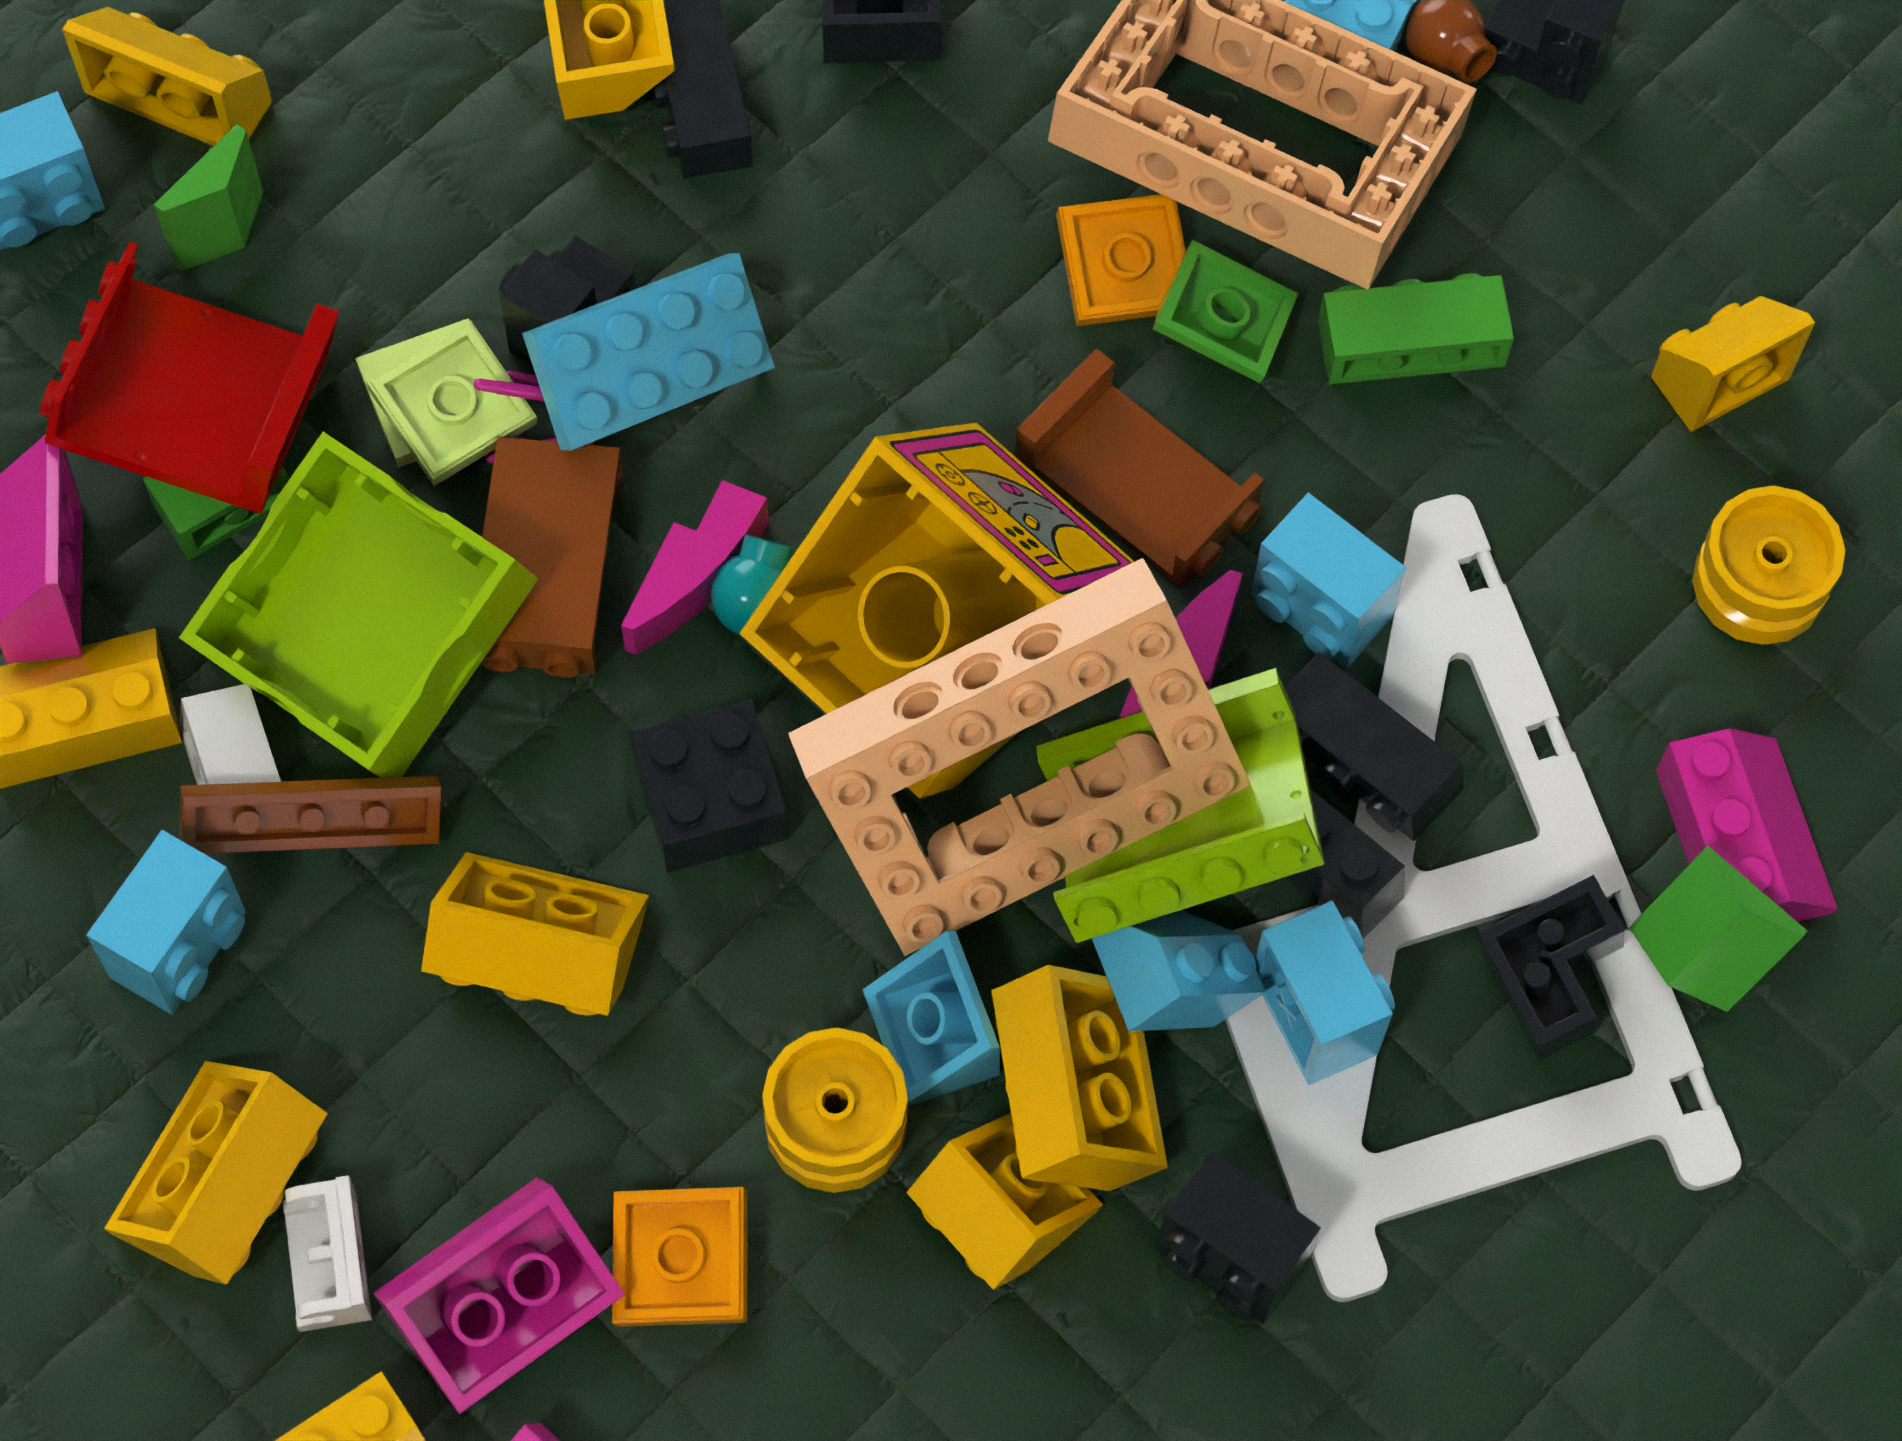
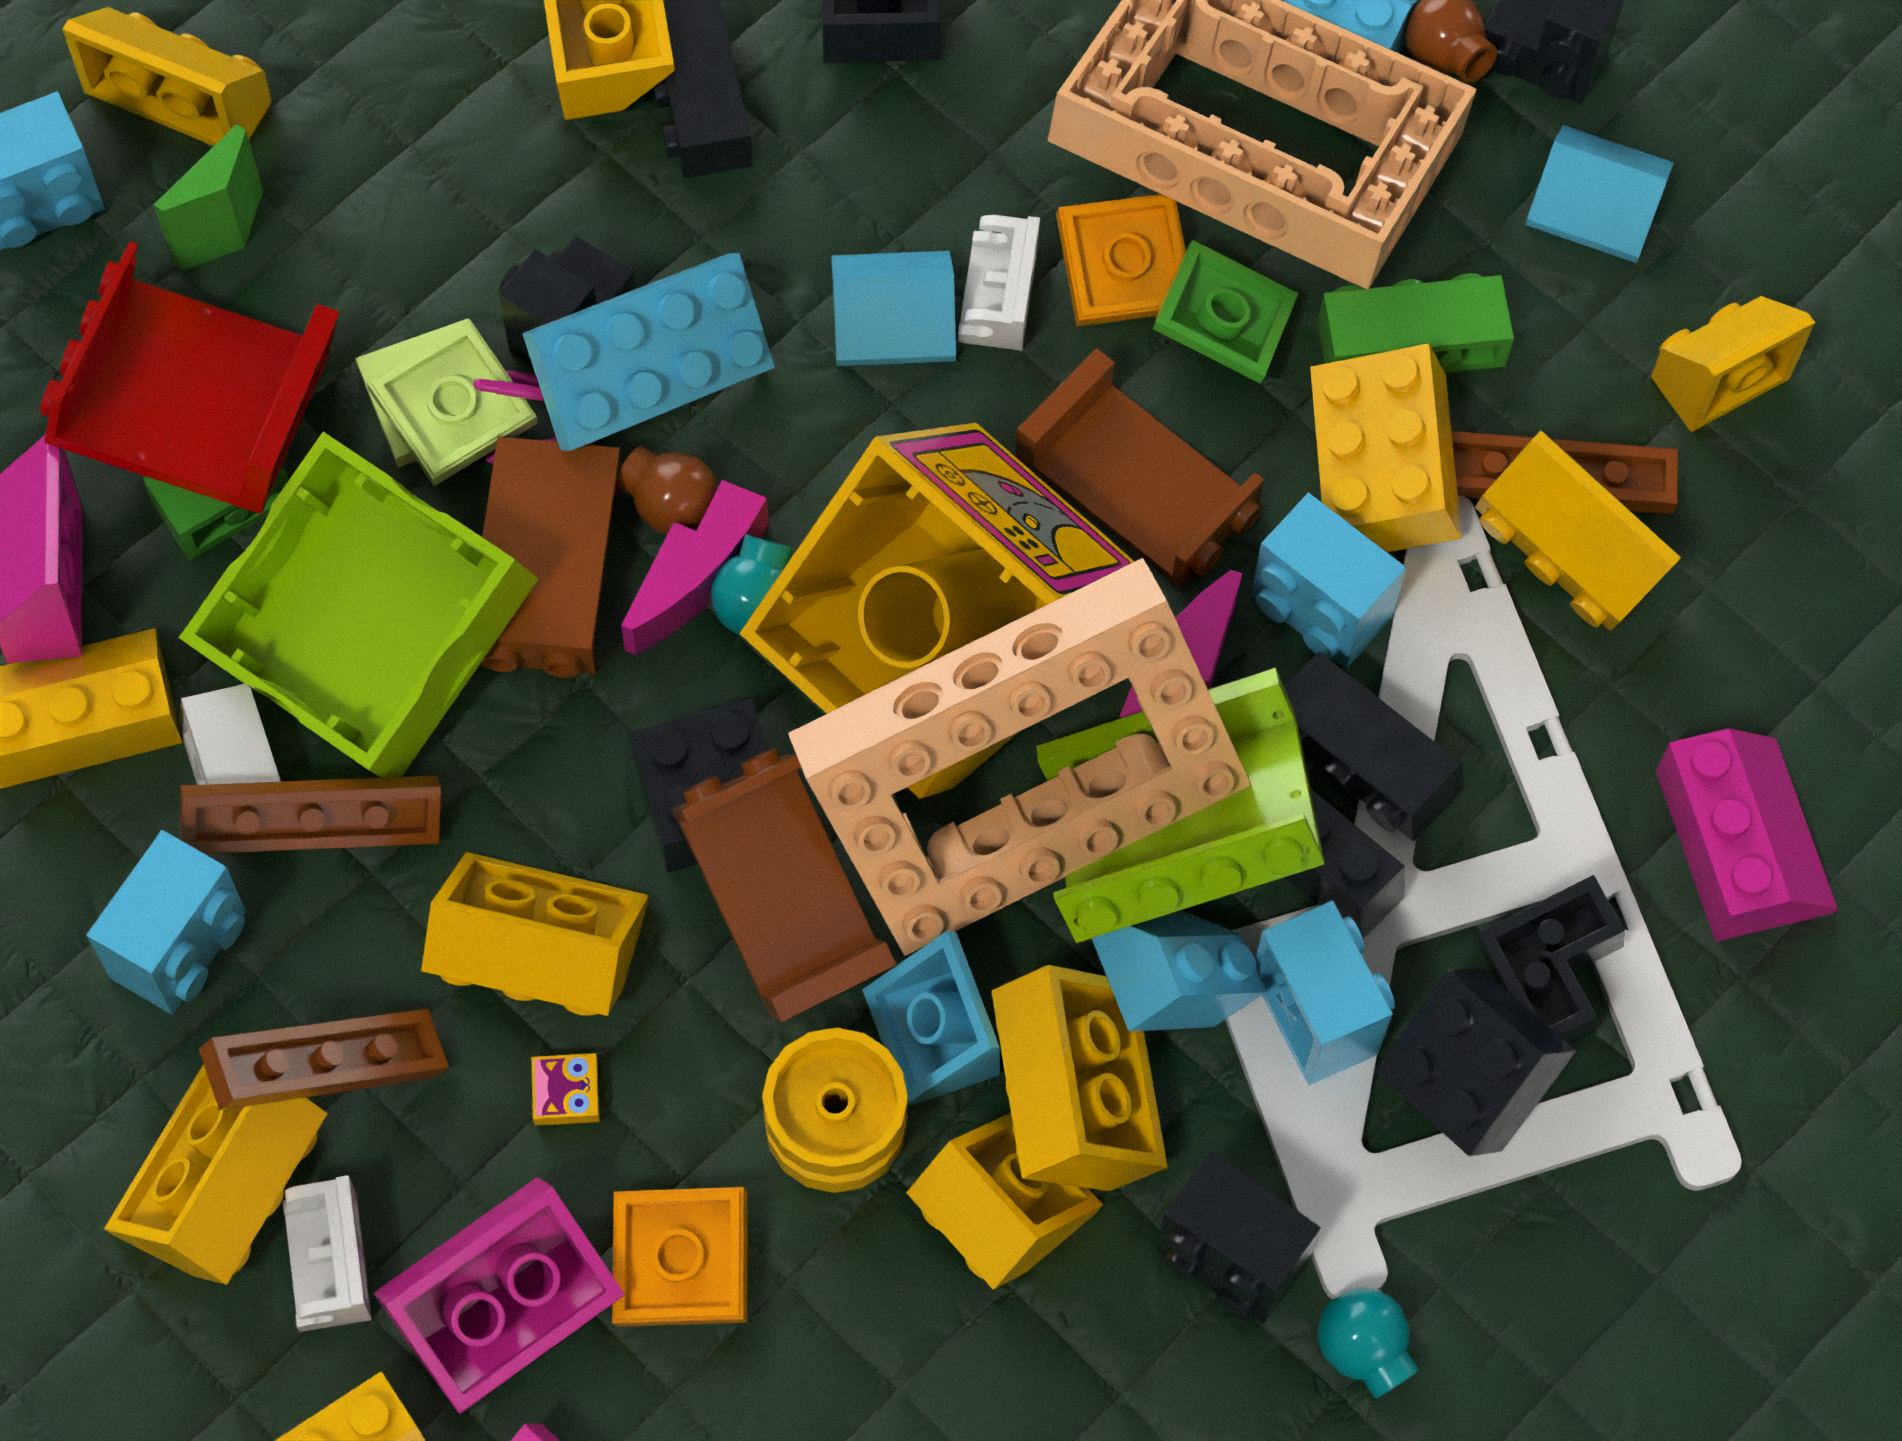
(322, 1058): none -> dark orange plate
(565, 1089): none -> tile
(667, 488): none -> dark orange piece
(780, 885): none -> dark orange panel
(894, 308): none -> medium azure slope
(999, 282): none -> white hinge
(1367, 1339): none -> teal piece
(1388, 447): none -> yellow brick
(1475, 1061): none -> black brick
(1574, 533): none -> yellow slope
(1599, 193): none -> medium azure slope
(1635, 475): none -> dark orange plate
(1714, 932): bright green slope -> none
(1768, 565): yellow wheel -> none

